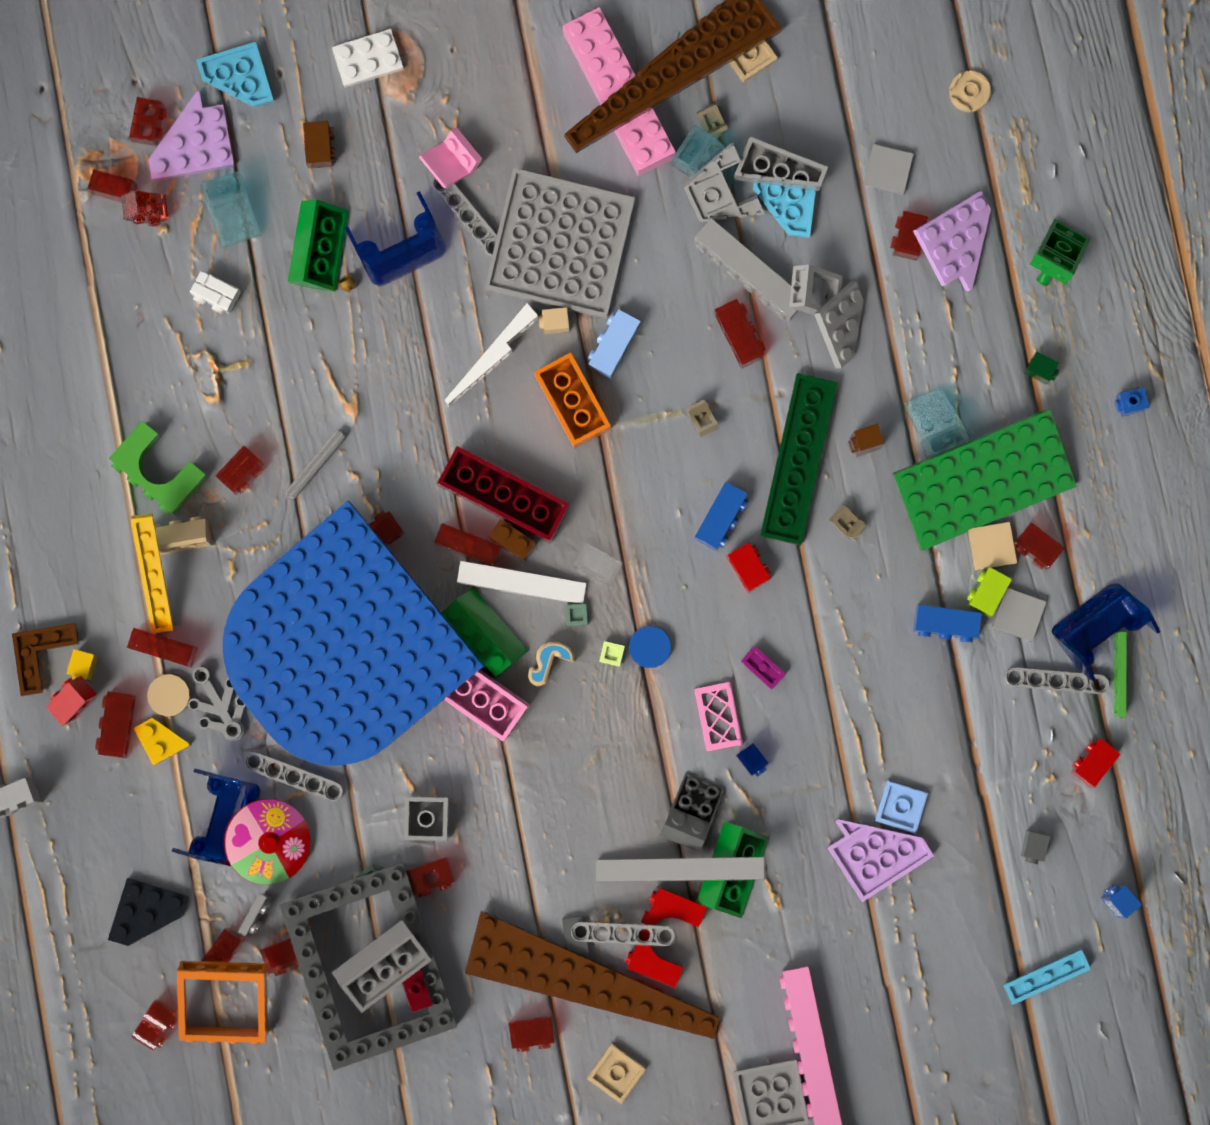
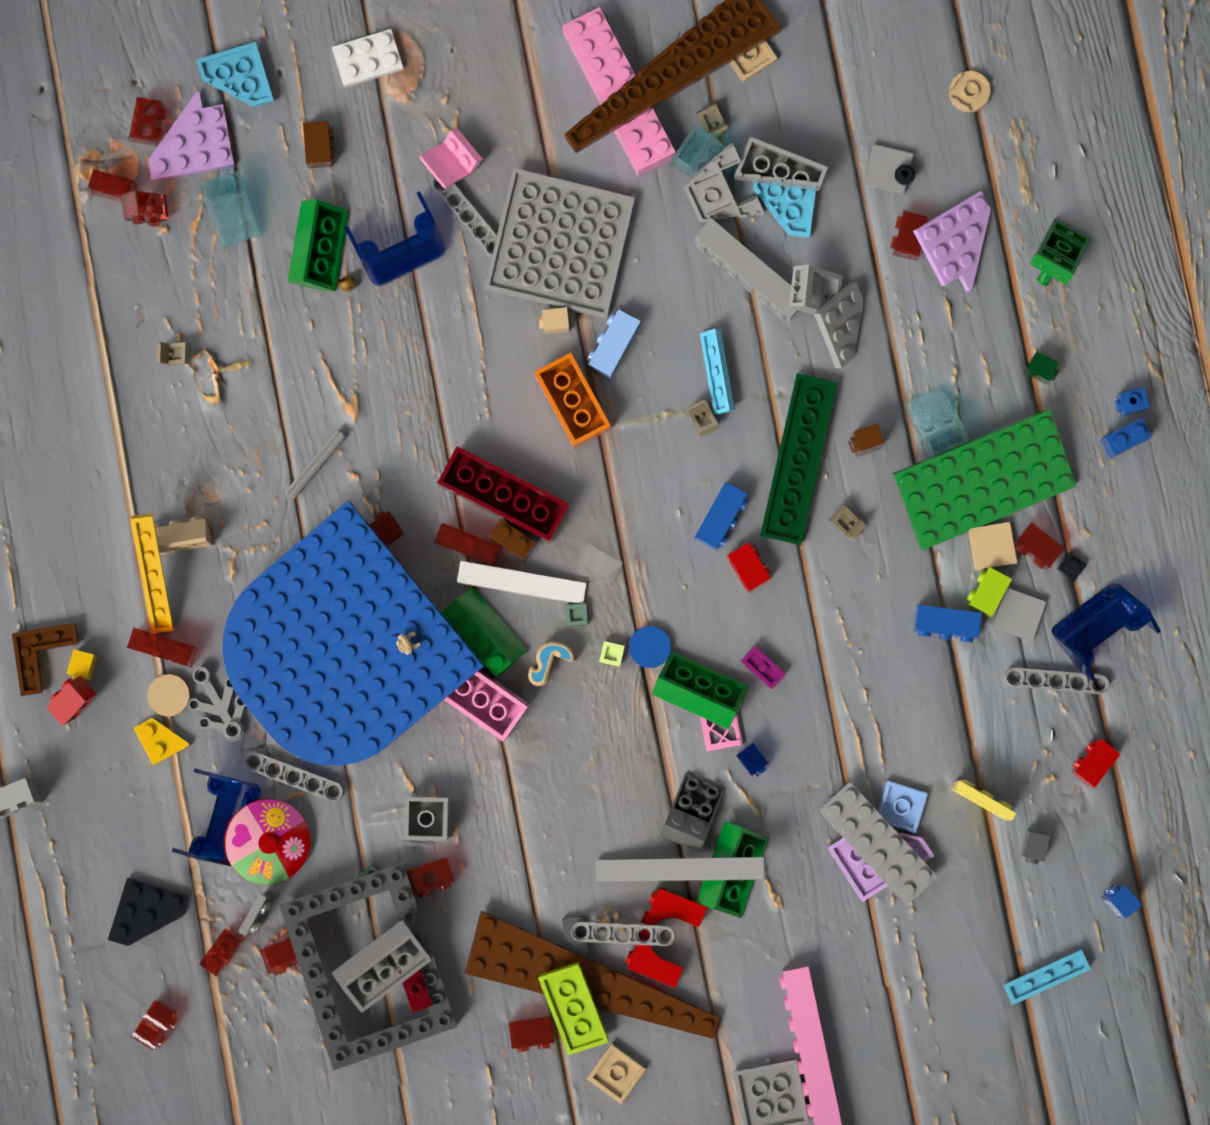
(116, 724): clear red brick -> none
(130, 458): bright green arch -> none
(173, 353): none -> dark tan bracket
(215, 292): white brick -> none
(223, 971): orange window -> none
(240, 470): clear red brick -> none
(404, 643): none -> tan plate
(495, 353): white slope -> none
(573, 1008): none -> lime plate
(700, 690): none -> green slope
(717, 371): none -> medium azure plate
(740, 333): clear red brick -> none
(878, 843): none -> light grey plate
(902, 180): none -> black plate
(983, 799): none -> light yellow plate
(1071, 567): none -> black plate
(1120, 644): bright green tile -> none
(1126, 438): none -> blue brick

